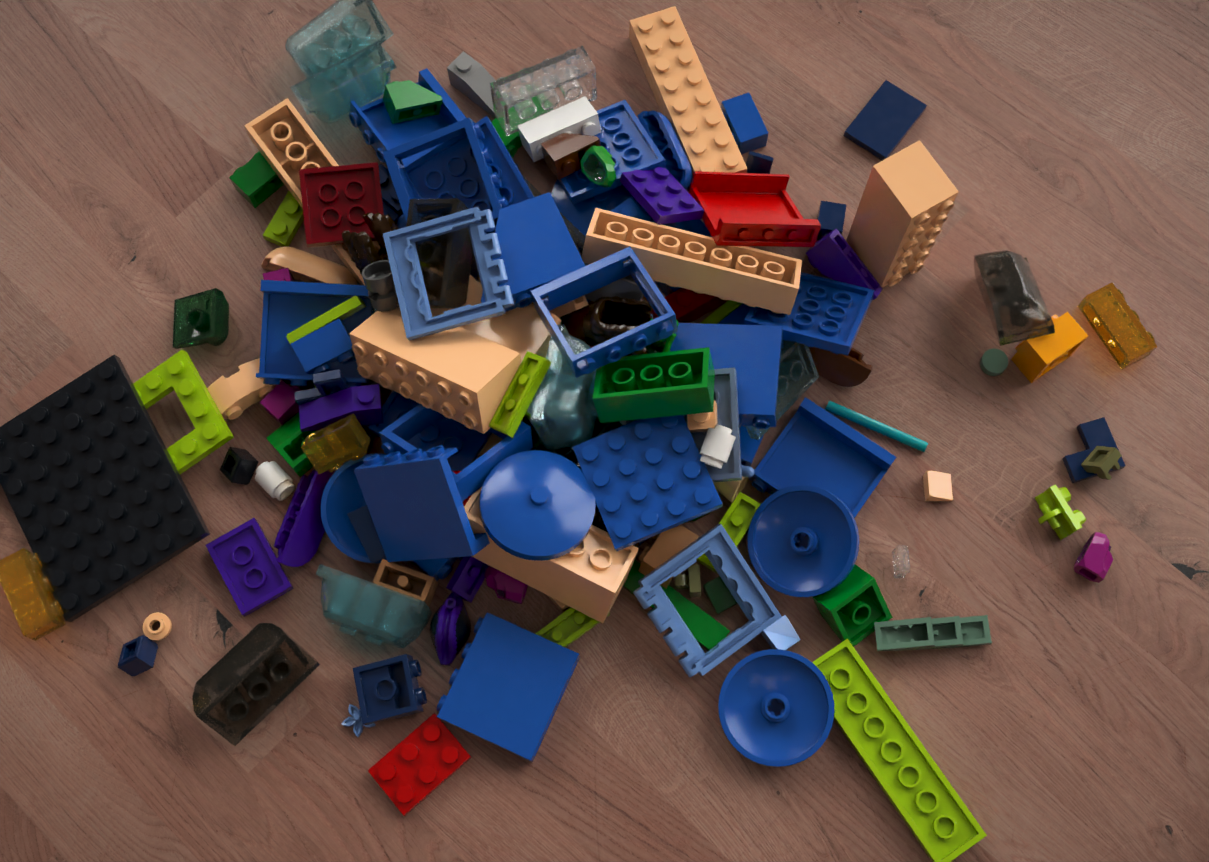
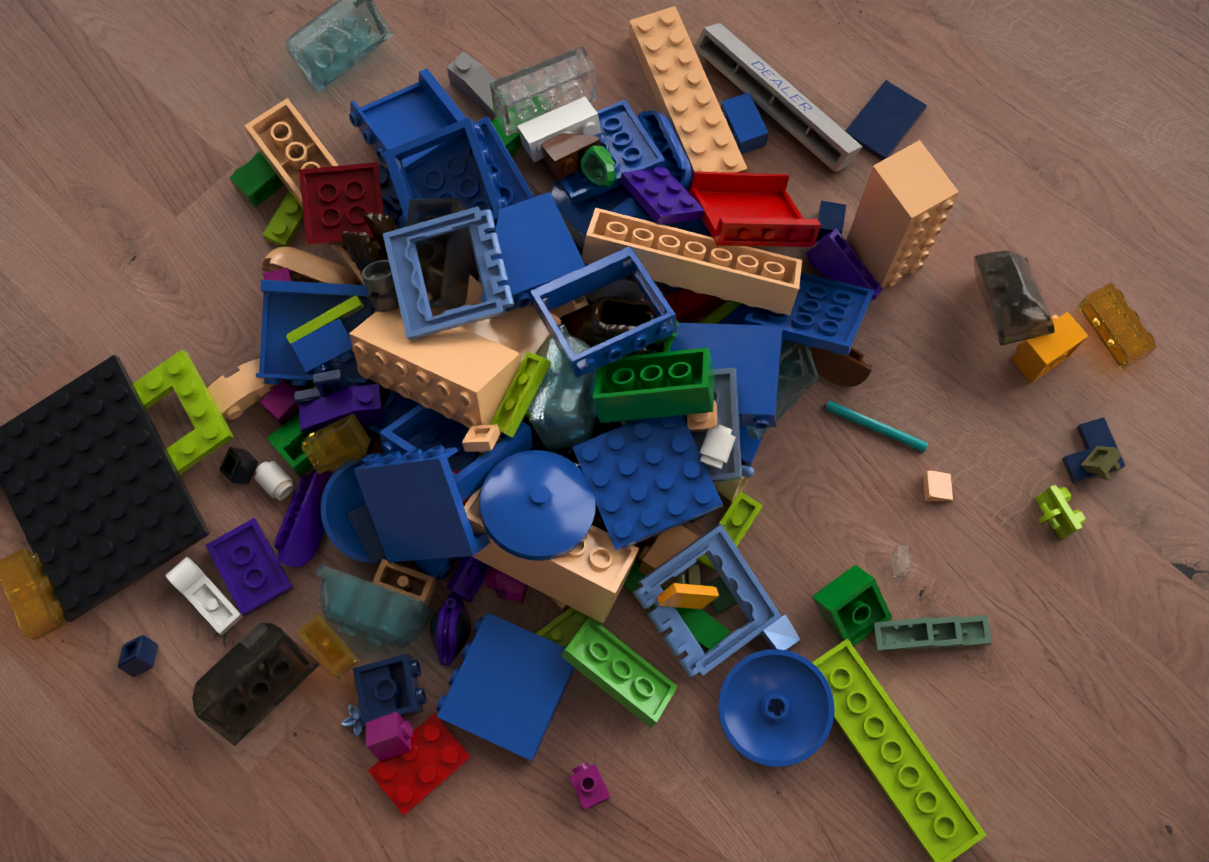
(162, 632): light nougat plate -> none
(201, 319): clear green slope -> none
(204, 595): none -> white plate
(328, 646): none -> clear yellow brick
(355, 78): clear light blue windscreen -> none
(388, 736): none -> magenta brick
(410, 101): green slope -> none
(481, 438): none -> light nougat plate
(589, 785): none -> magenta brick
(619, 671): none -> bright green plate
(687, 596): none -> light orange tile
(759, 163): dark blue slope -> none
(777, 97): none -> light grey brick
(803, 541): blue dish -> none
(823, 454): blue panel -> none
(994, 362): sand green tile -> none
(1094, 558): magenta rock -> none

